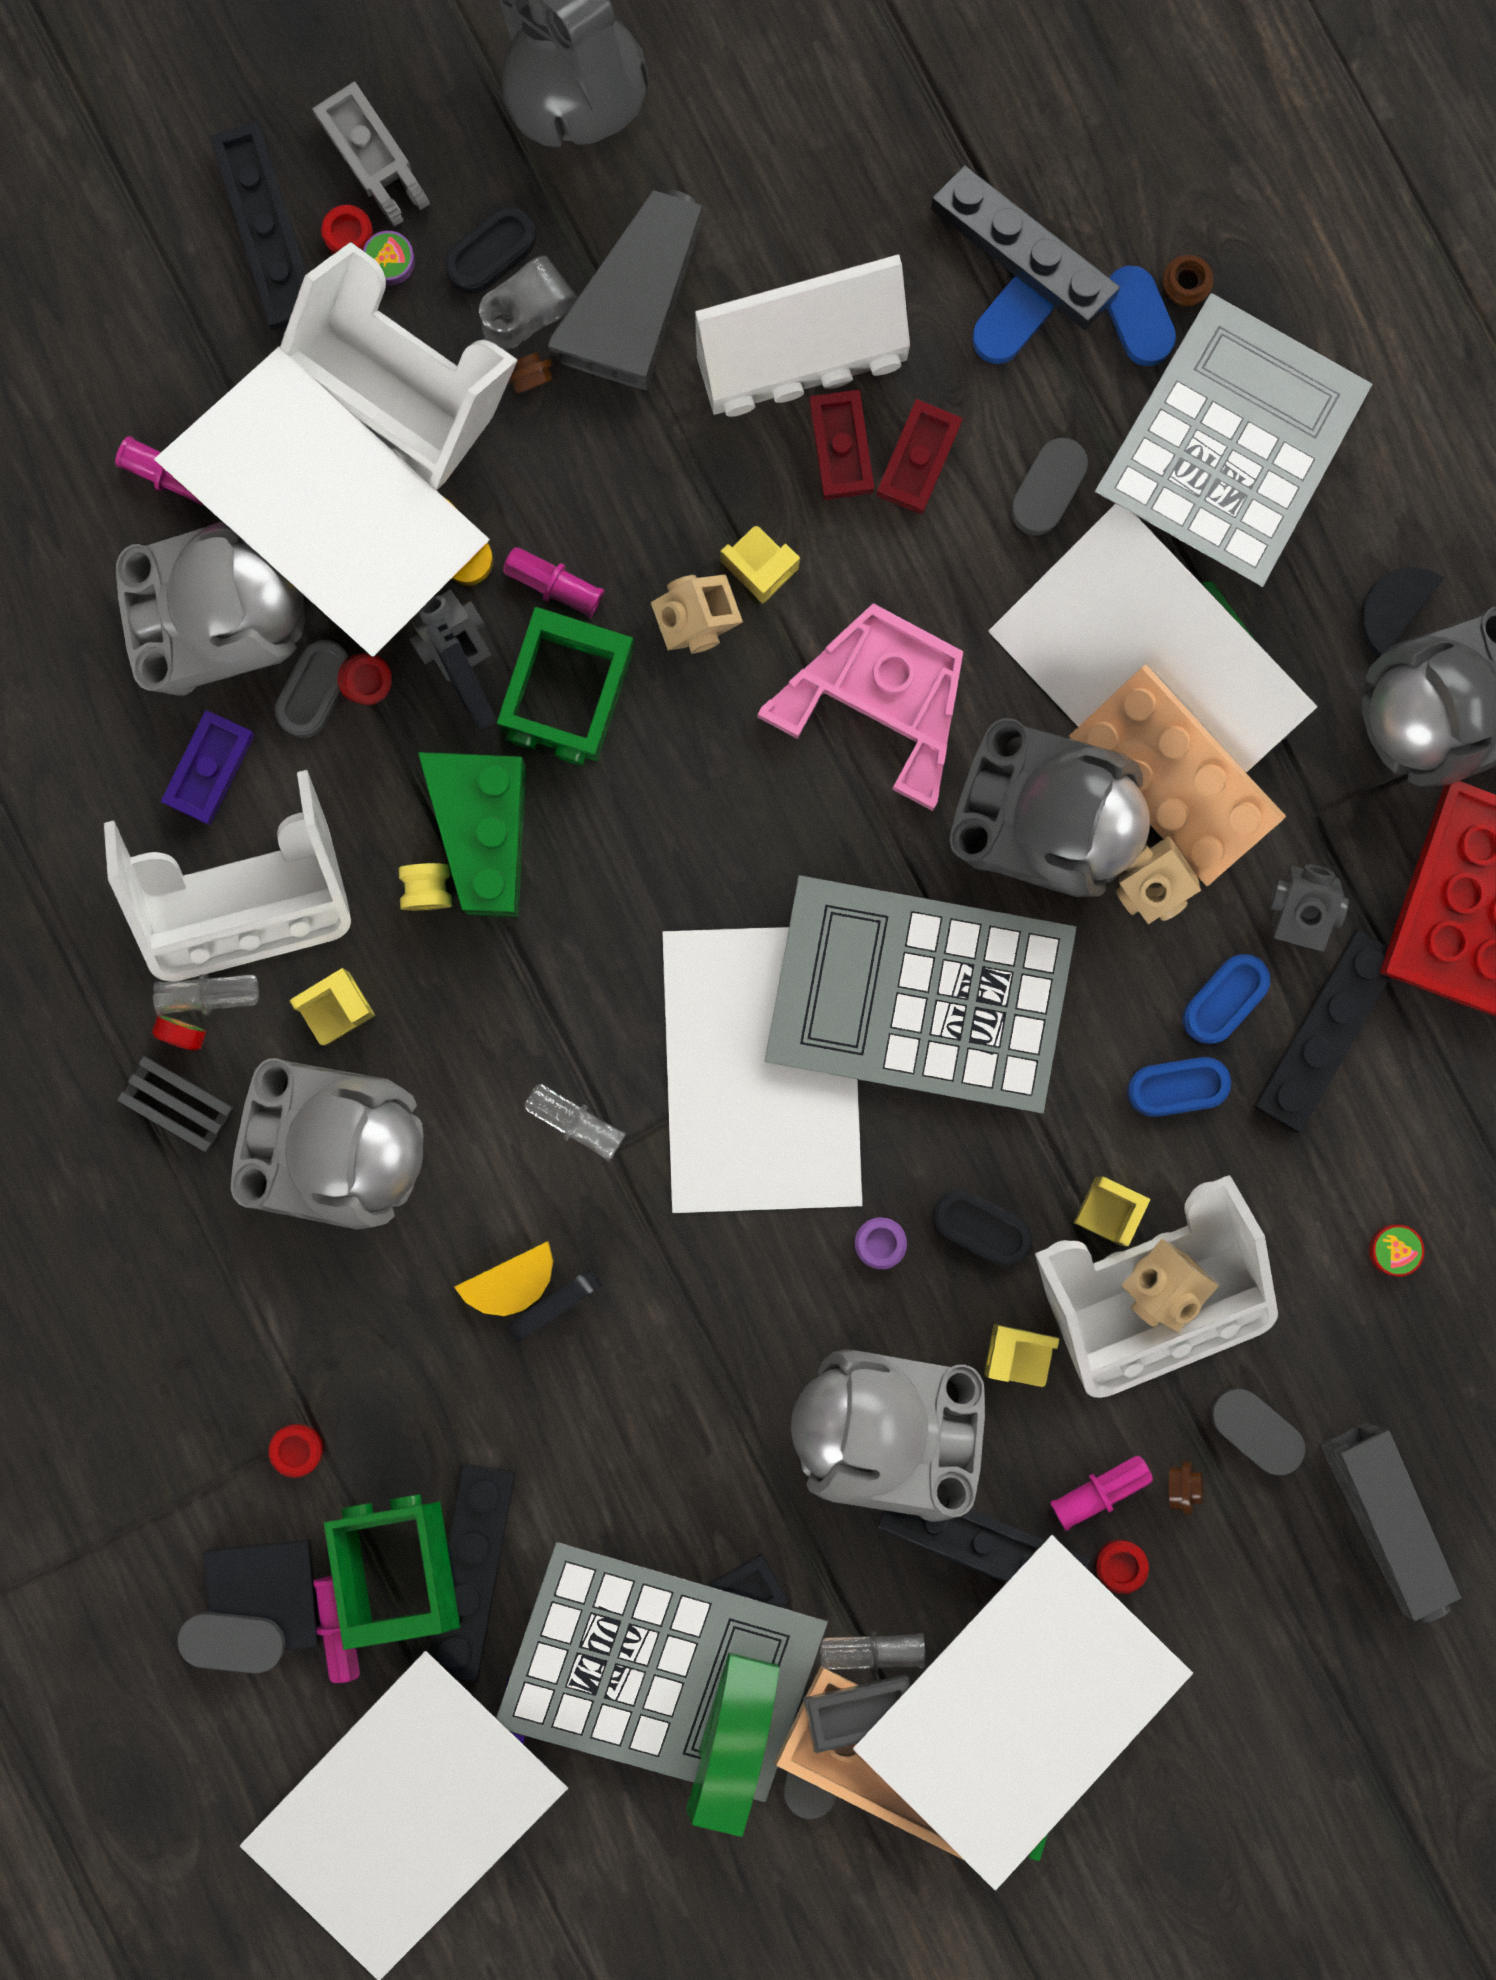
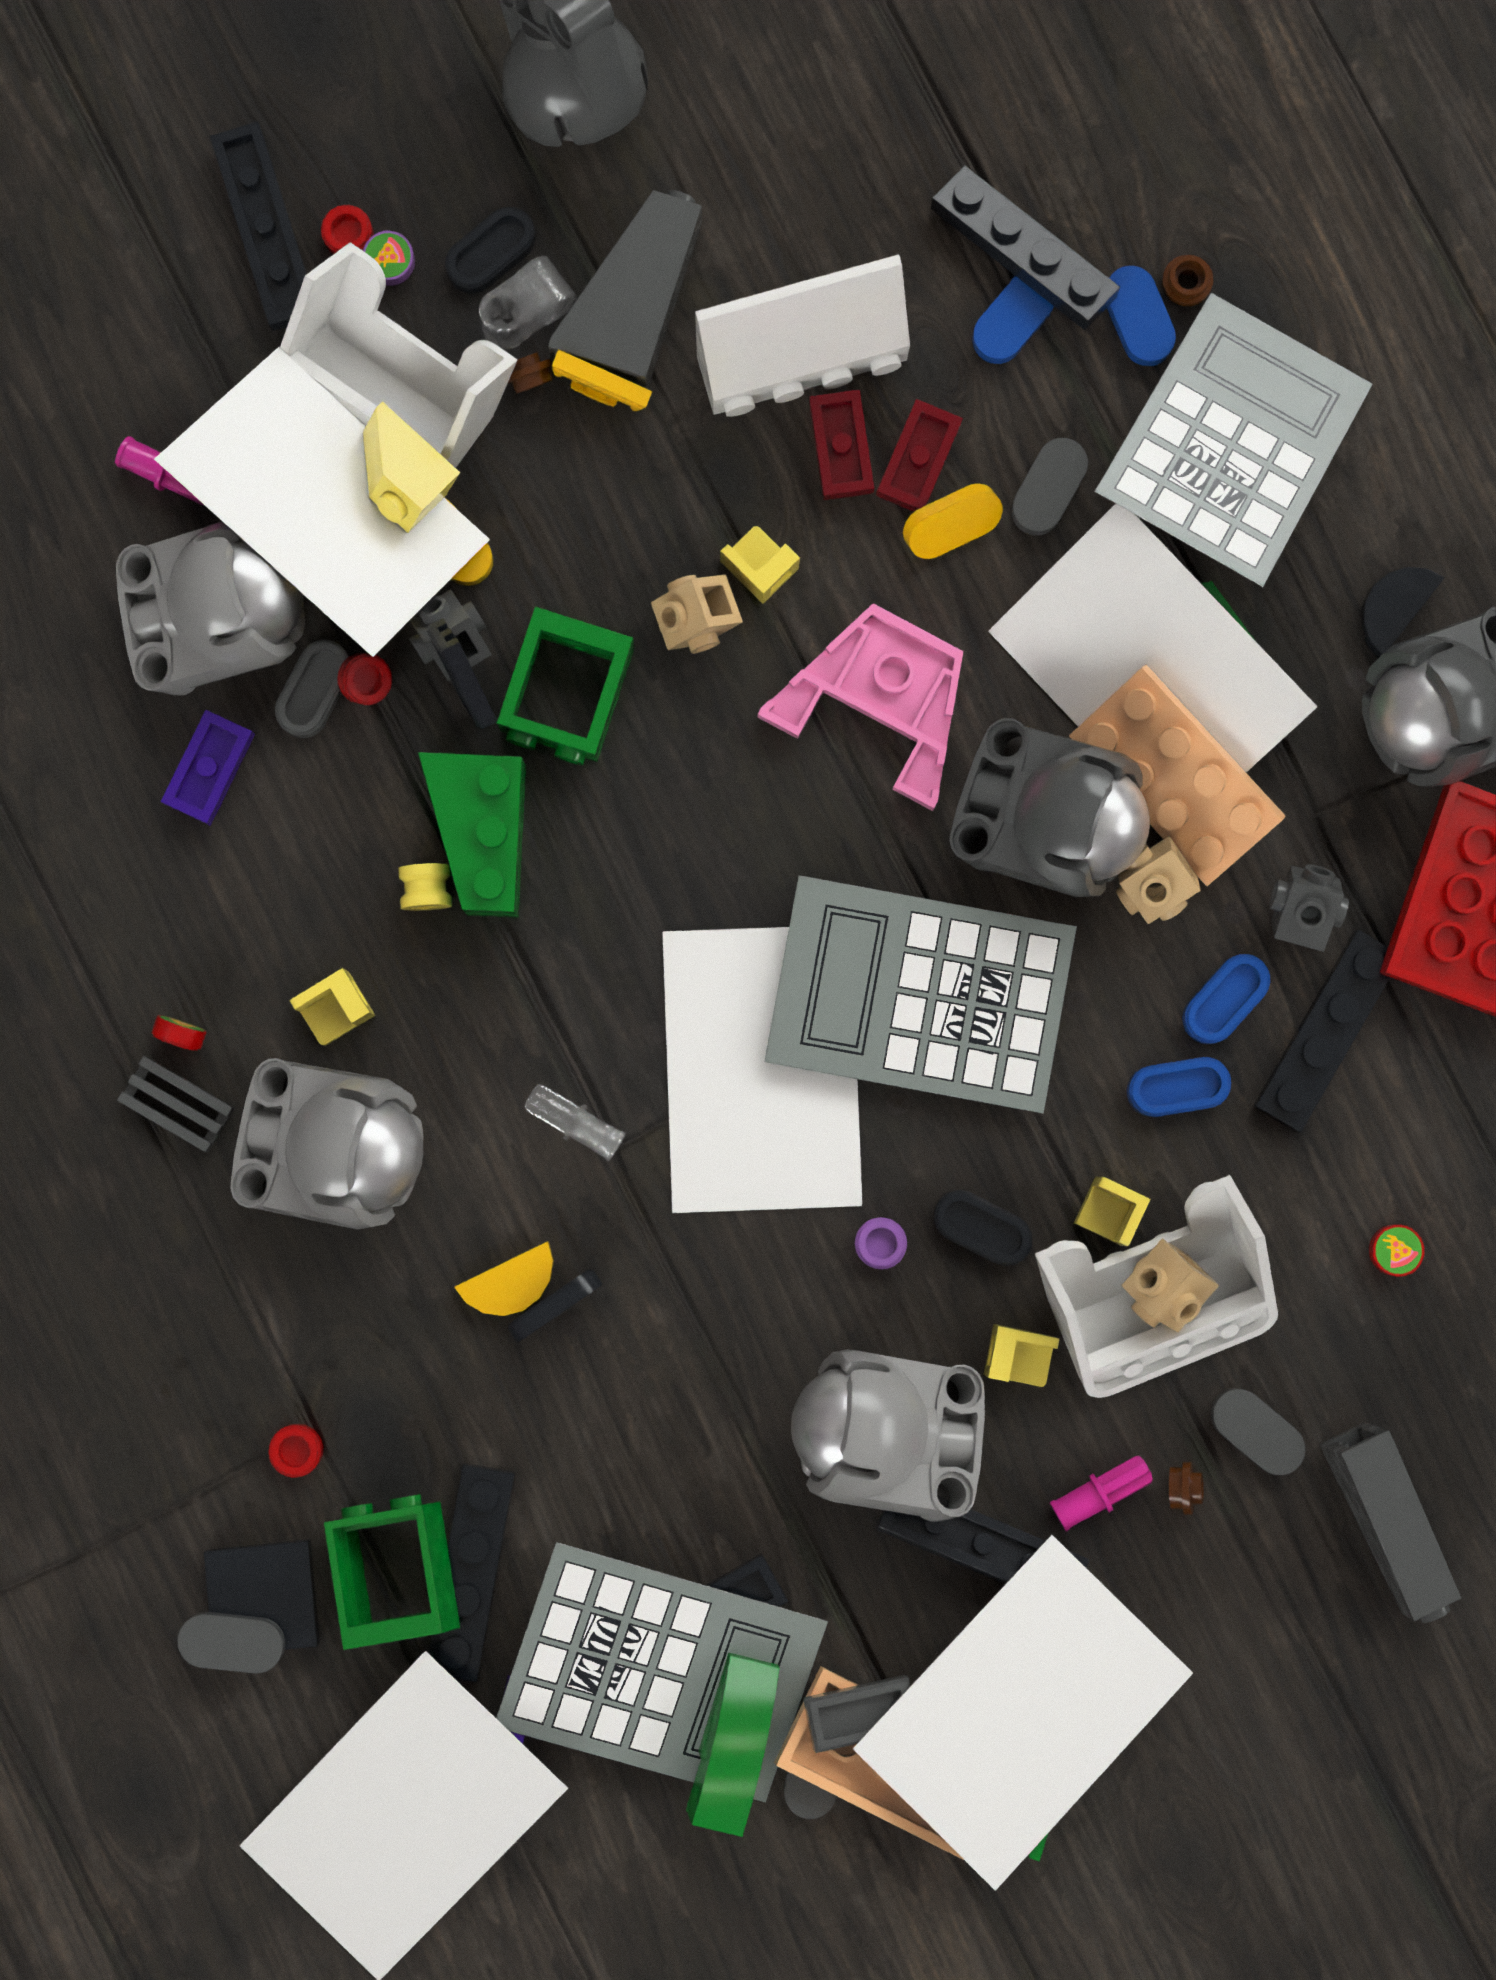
(205, 994): clear axle -> none
(235, 909): white windscreen -> none
(341, 1664): dark pink axle -> none
(368, 149): light grey hinge -> none
(403, 469): none -> light yellow slope
(553, 581): dark pink axle -> none
(599, 383): none -> yellow tile
(873, 1652): clear axle -> none
(952, 521): none -> yellow tile
(1121, 1566): red tile -> none

